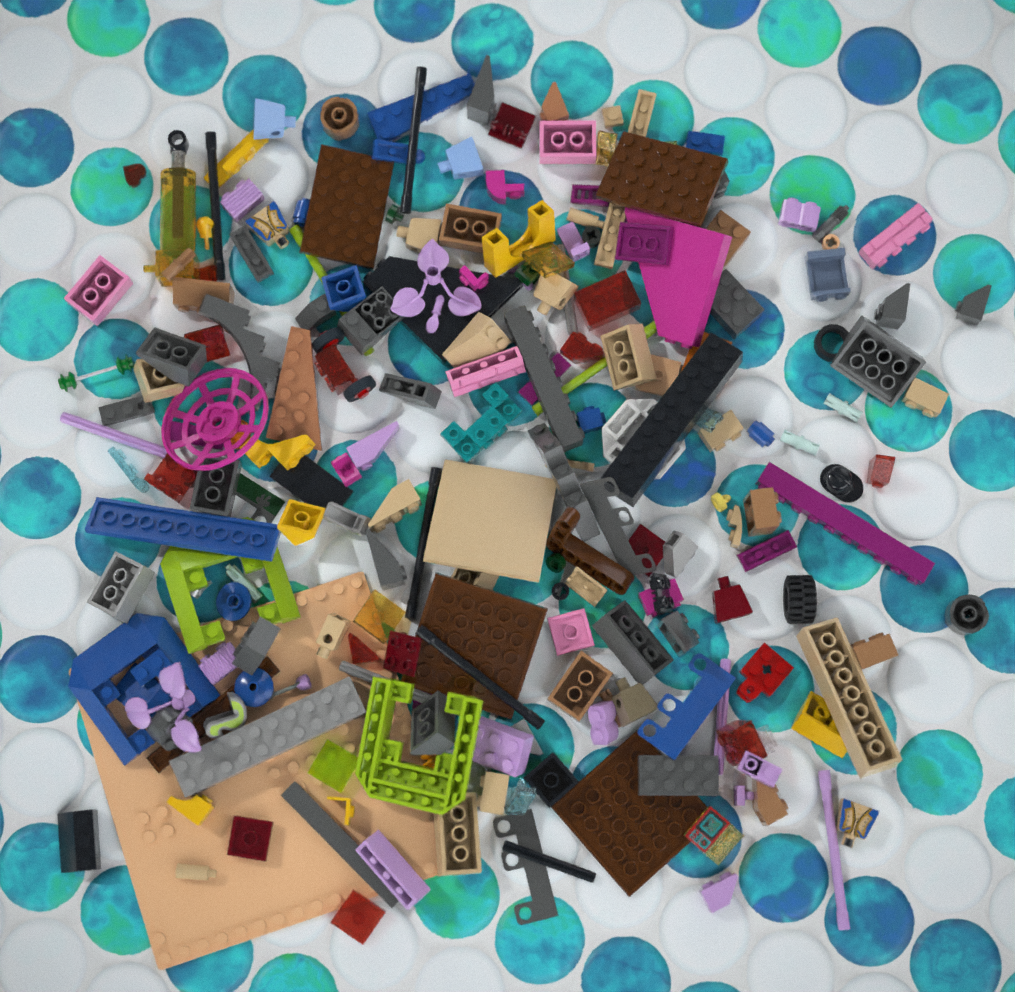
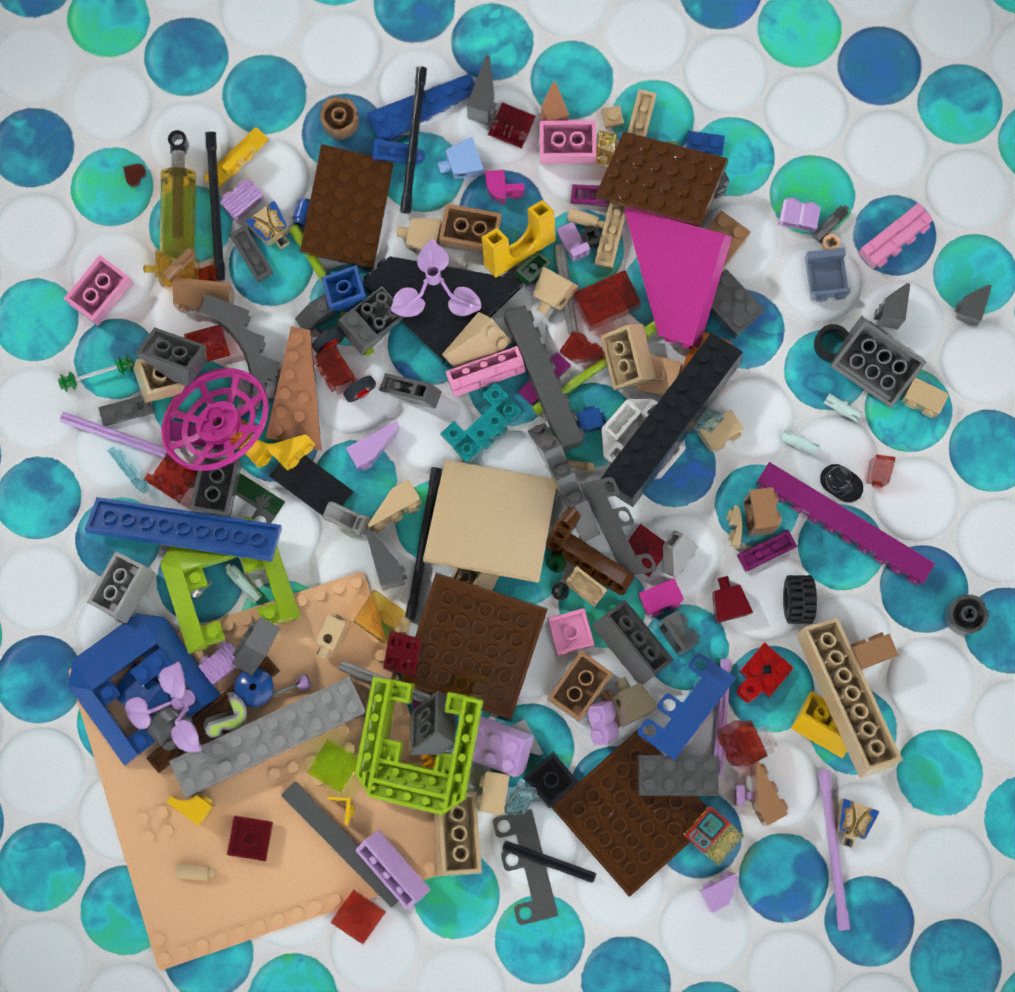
(79, 841): black slope -> none
(204, 227): yellow piece -> none
(226, 601): blue dish -> none
(270, 120): light blue torso -> none
(300, 521): yellow slope -> none
(346, 469): dark pink bracket -> none
(361, 652): clear red slope -> none
(393, 214): dark green tile -> none
(430, 638): black piece -> none
(432, 323): lavender piece -> none
(468, 278): dark pink bracket -> none
(548, 259): clear yellow plate -> none
(644, 243): magenta tile -> none
(661, 585): black hinge -> none
(719, 501): light yellow tile -> none
(759, 769): lavender slope -> none
(761, 434): blue brick -> none

